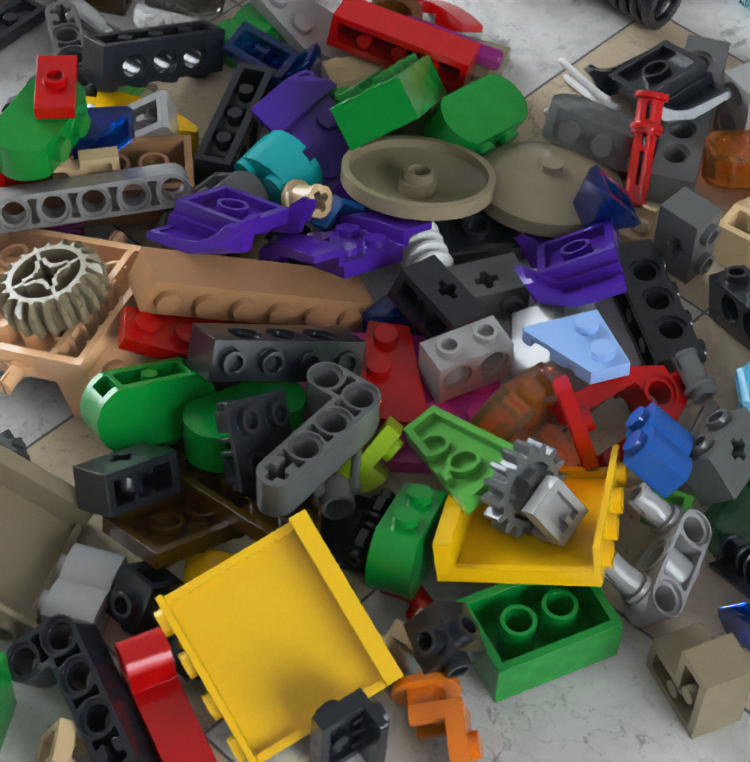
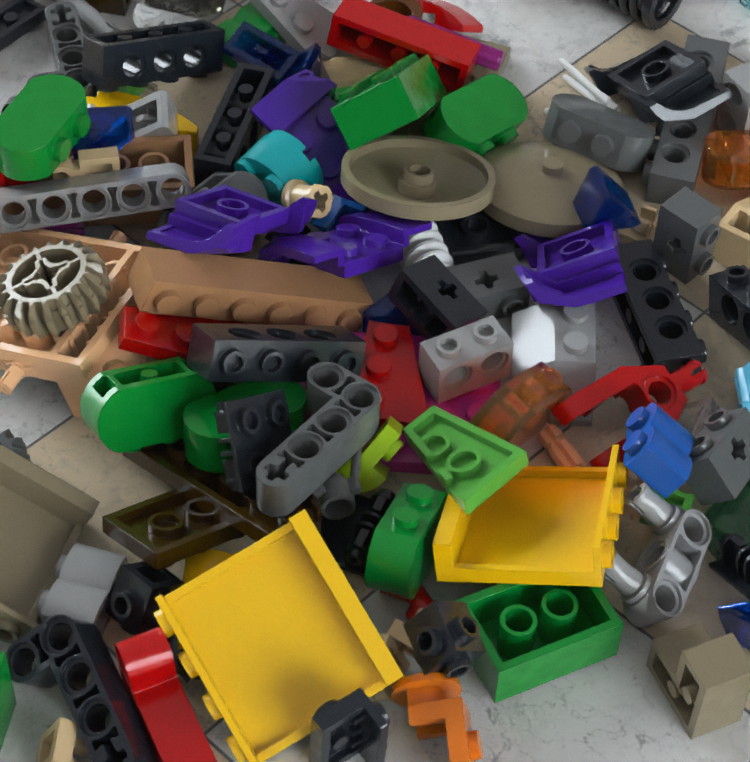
(56, 87): red plate -> none
(127, 479): black brick -> none
(515, 482): dark grey gear -> none
(554, 511): light grey bracket -> none
(578, 422): red plate -> none
(582, 345): light blue wing -> none
(641, 128): red pin -> none
(694, 376): dark grey pin -> none

